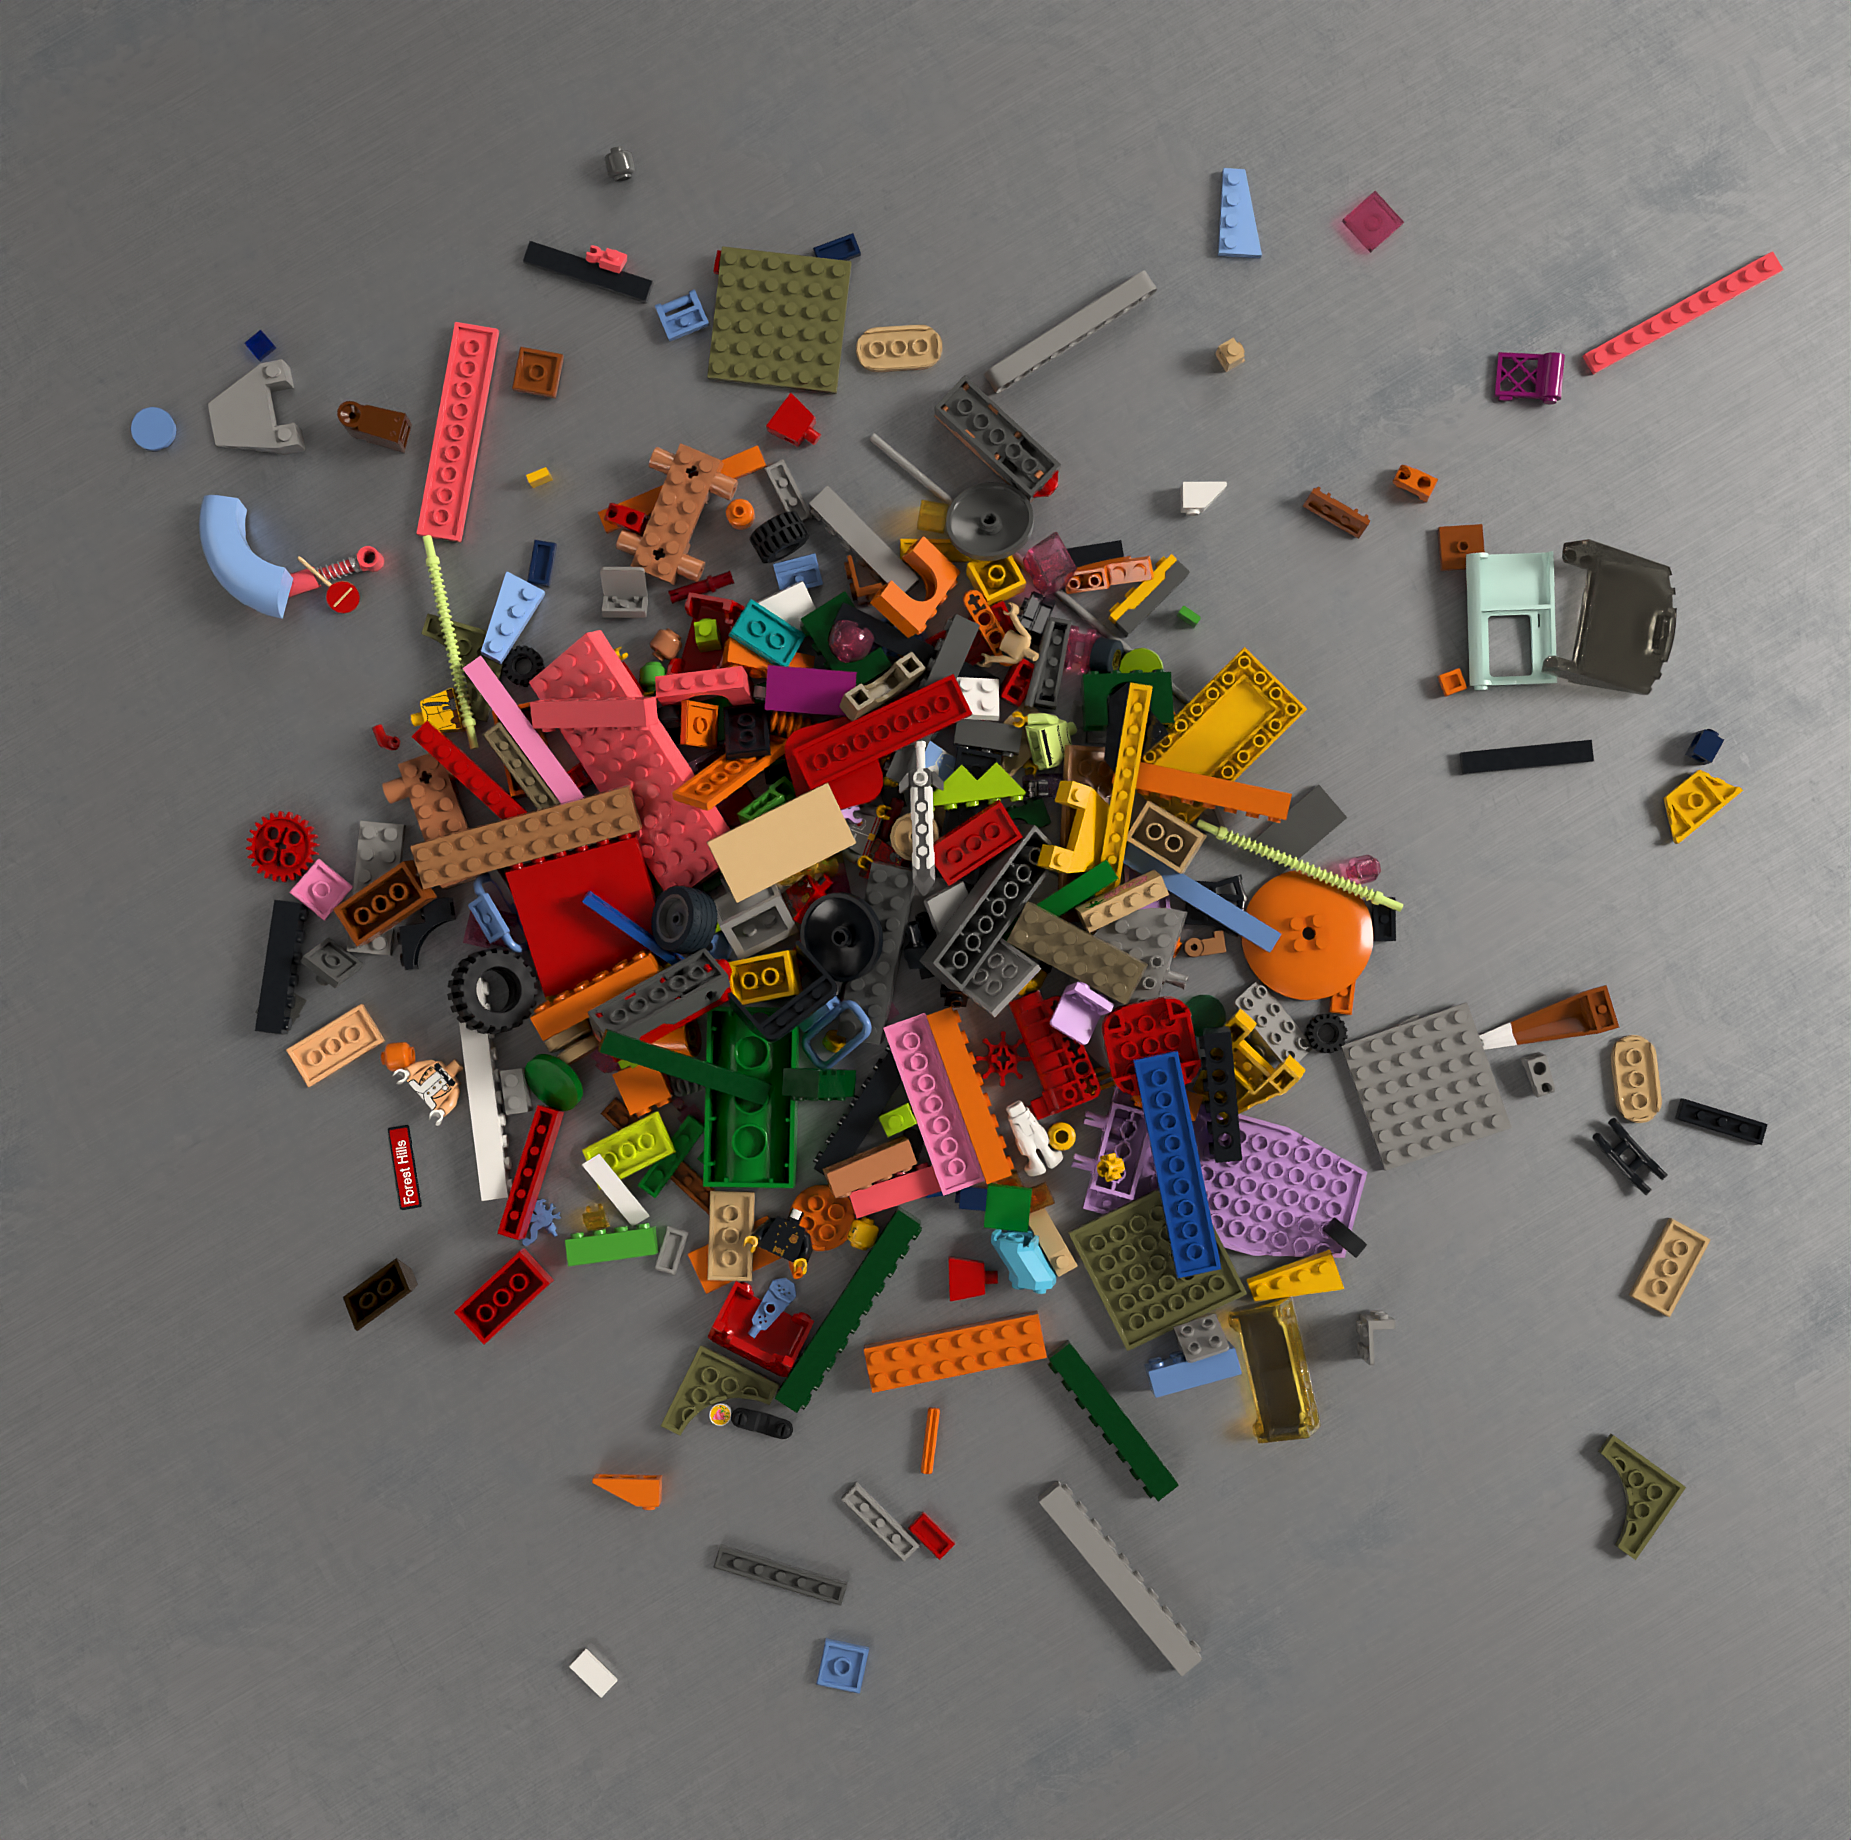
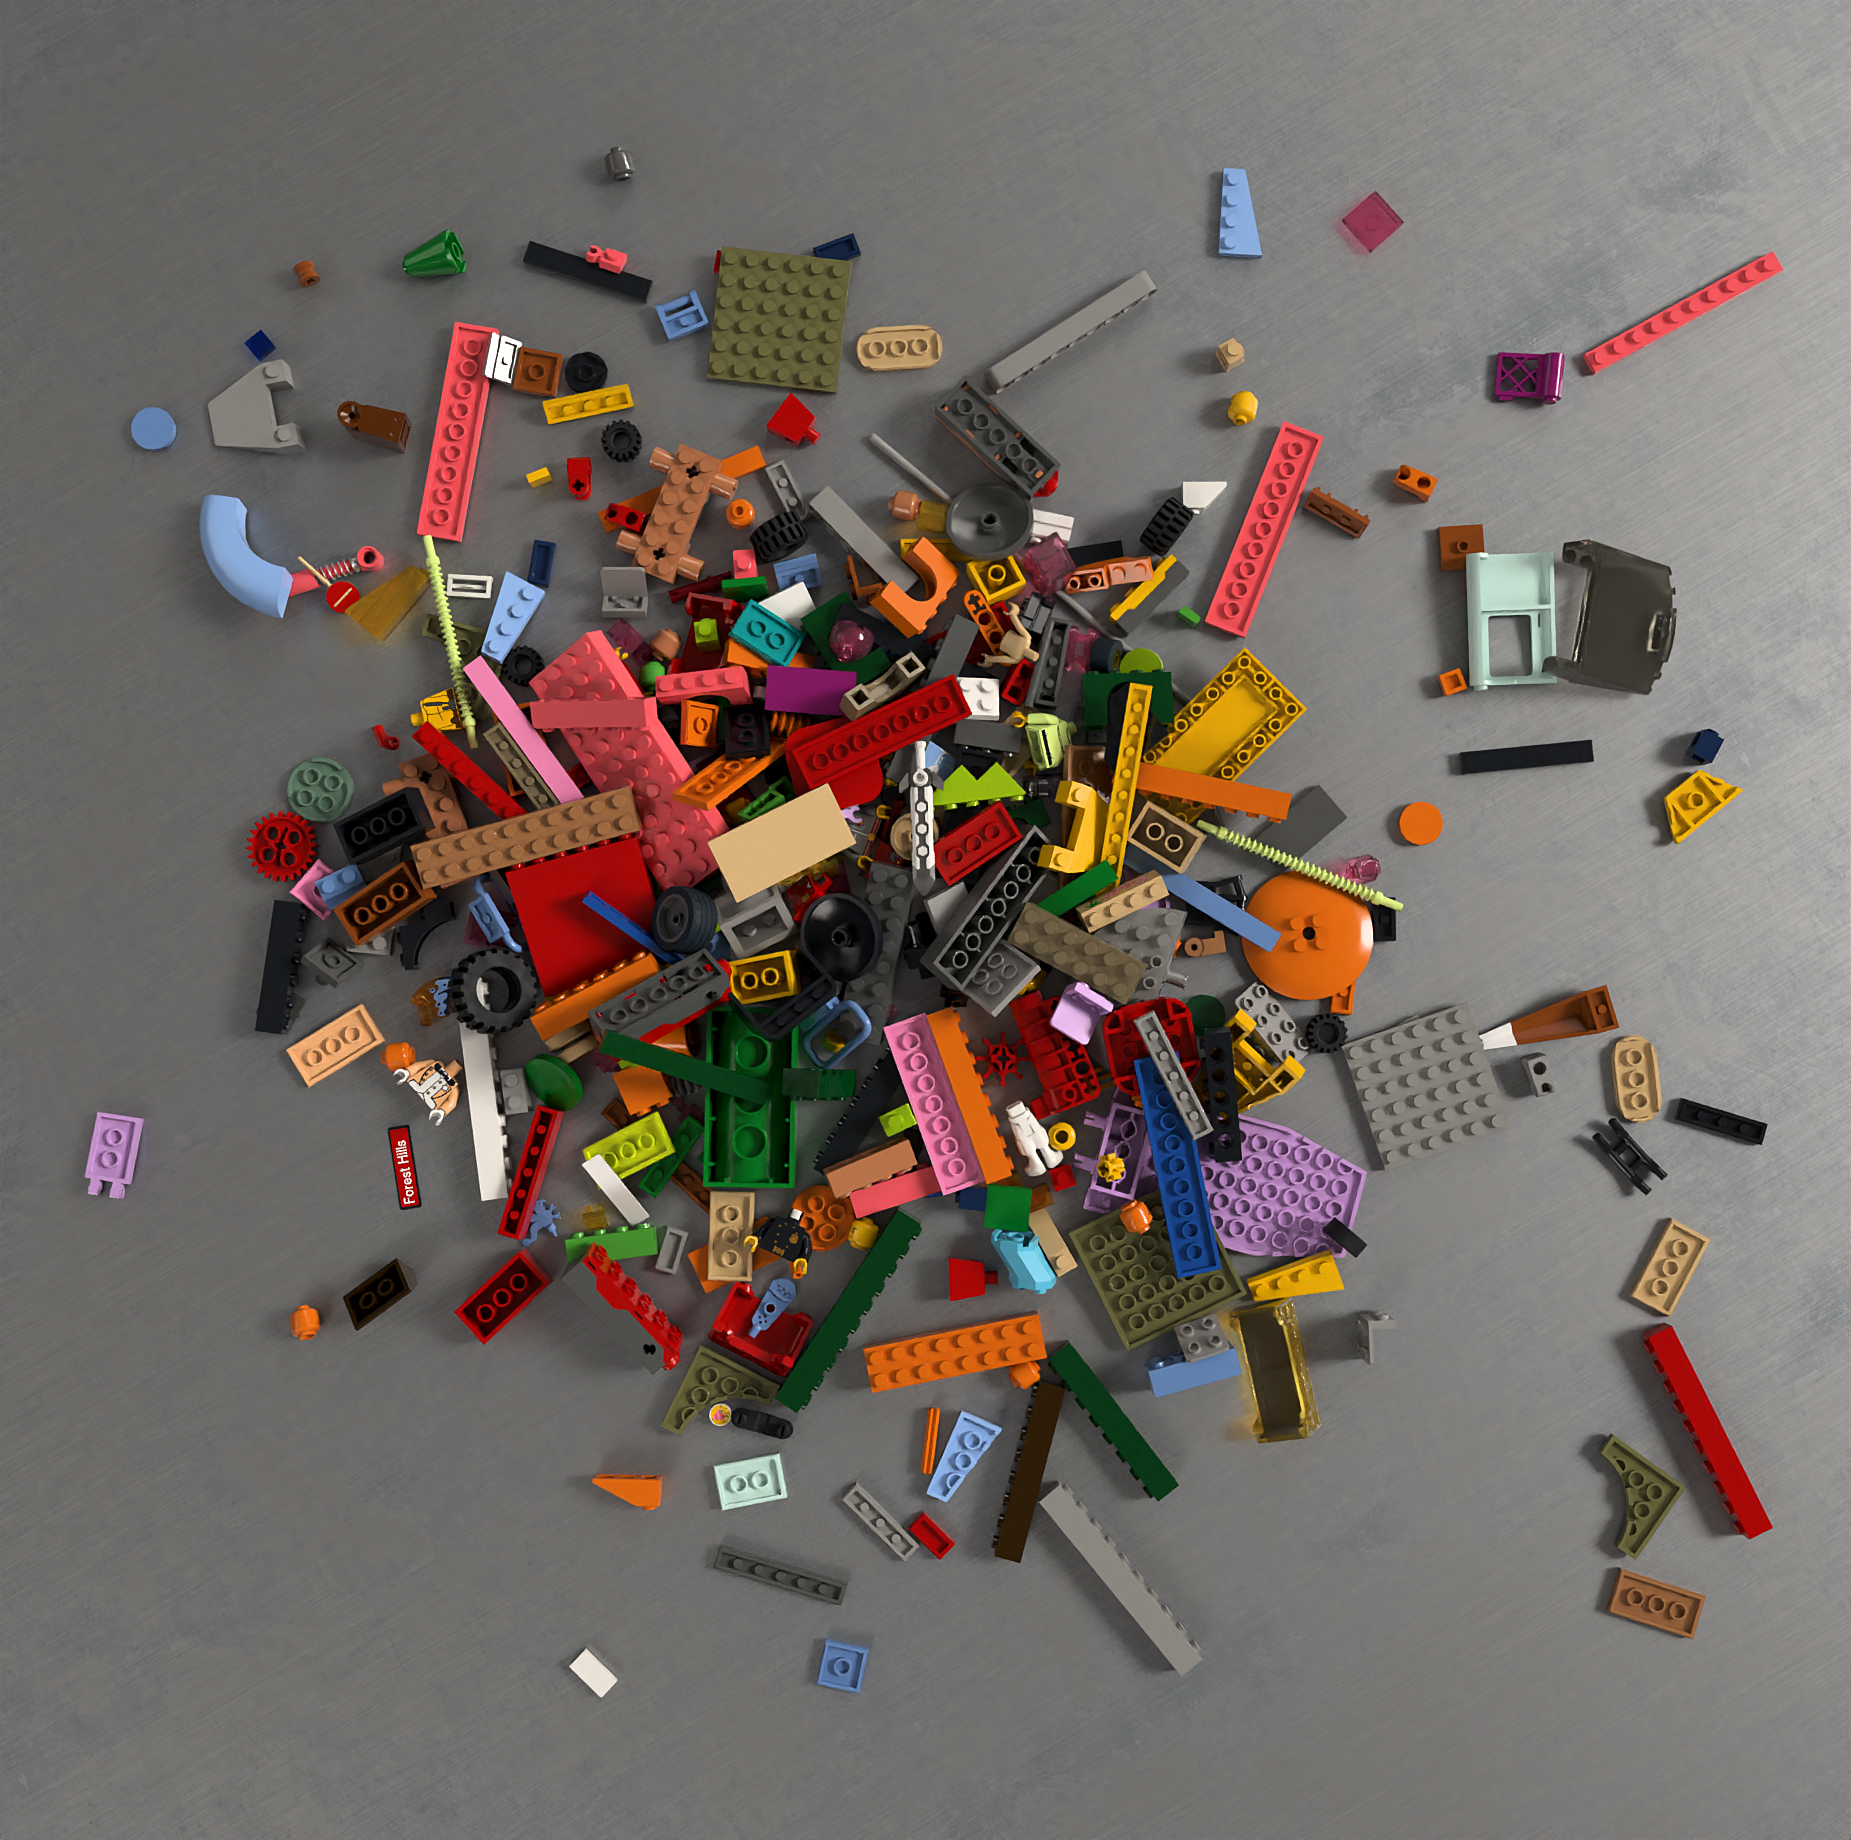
(113, 1153): none -> lavender tile
(305, 1322): none -> orange head
(306, 273): none -> dark orange wheel
(320, 790): none -> sand green tile
(341, 885): none -> medium blue plate
(384, 826): none -> black brick
(391, 602): none -> clear yellow slope
(432, 1000): none -> clear orange arm
(436, 257): none -> green cone
(489, 579): none -> white tile
(501, 358): none -> plate
(580, 473): none -> red piece
(586, 372): none -> black tile
(588, 403): none -> yellow plate
(618, 428): none -> black tyre
(624, 1308): none -> piece
(631, 642): none -> clear pink slope
(732, 810): none -> head
(745, 563): none -> coral torso
(745, 589): none -> green tile
(750, 1481): none -> light aqua tile
(904, 505): none -> nougat head
(965, 1446): none -> light blue wing
(1024, 1374): none -> orange head
(1029, 1470): none -> dark brown brick
(1048, 523): none -> white brick
(1062, 1177): none -> red brick
(1135, 1216): none -> orange head
(1166, 526): none -> black tyre
(1173, 1075): none -> light grey tile
(1242, 408): none -> yellow head
(1263, 529): none -> coral plate
(1420, 823): none -> orange tile
(1655, 1603): none -> medium nougat tile
(1706, 1430): none -> red brick

